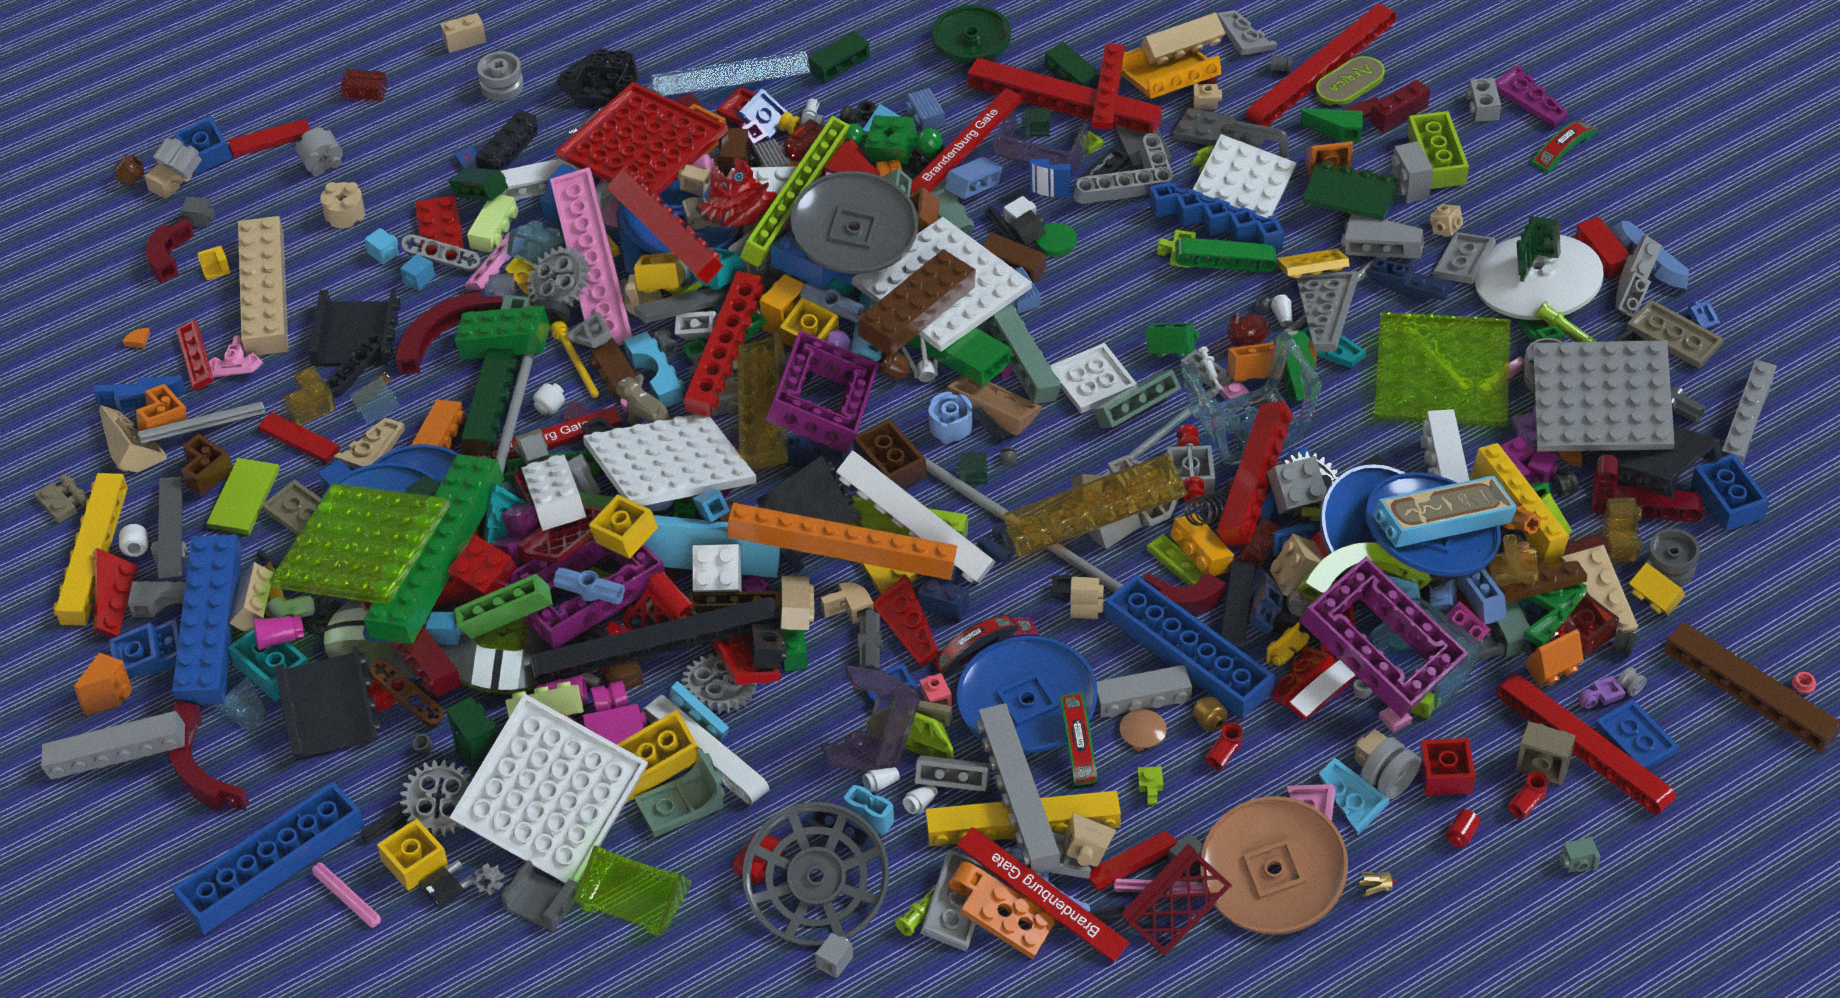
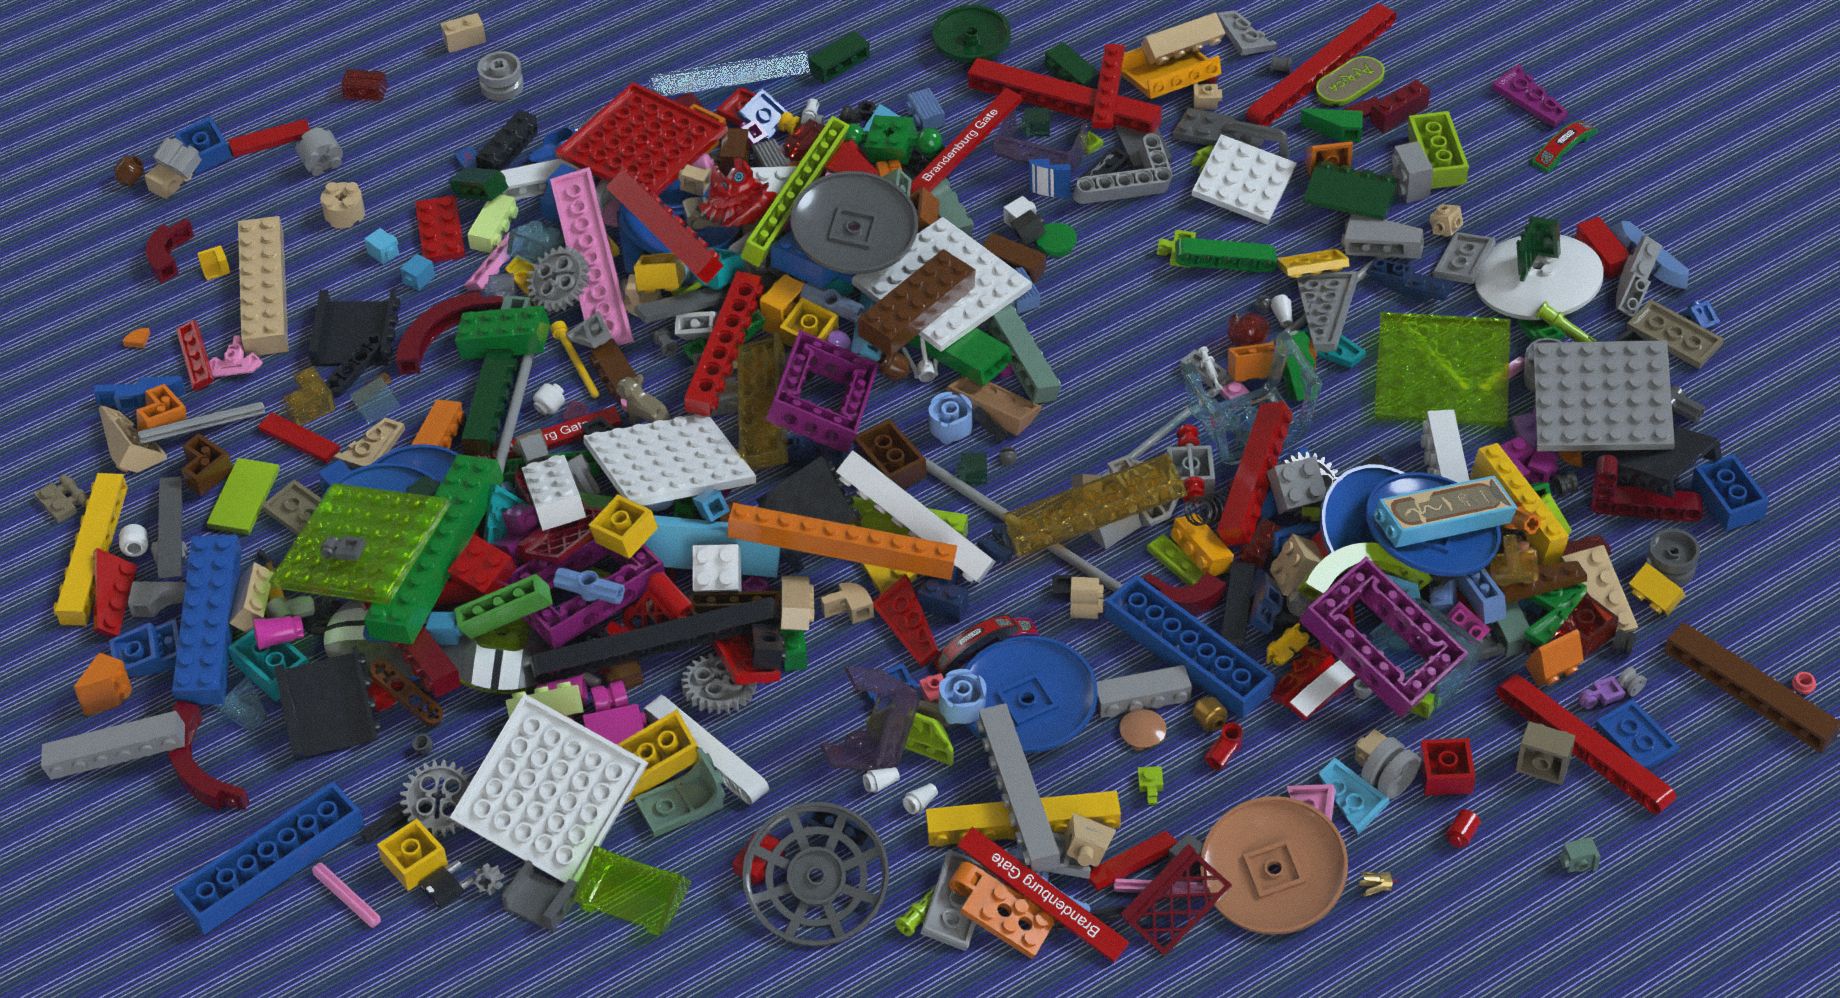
(198, 211): dark grey brick -> none
(347, 549): none -> dark grey plate
(442, 249): light grey beam -> none
(471, 732): dark green brick -> none
(551, 143): none -> blue hair
(560, 310): black tyre -> none
(599, 76): black wedge -> none
(645, 353): medium azure arch -> none
(697, 711): medium azure wing -> none
(834, 955): light grey brick -> none
(869, 640): dark grey piece -> none
(873, 809): medium azure brick -> none
(952, 773): light grey brick -> none
(961, 696): none -> light blue brick
(973, 177): medium blue brick -> none
(1001, 225): black axle -> none
(1079, 739): slope -> none
(1092, 377): white plate -> none
(1136, 399): sand green brick -> none
(1171, 338): green brick -> none
(1215, 215): blue brick -> none
(1393, 721): bright pink tile -> none
(1483, 99): light grey brick -> none
(1528, 795): red piece -> none
(1621, 529): clear yellow brick -> none
(1749, 410): light grey arch -> none

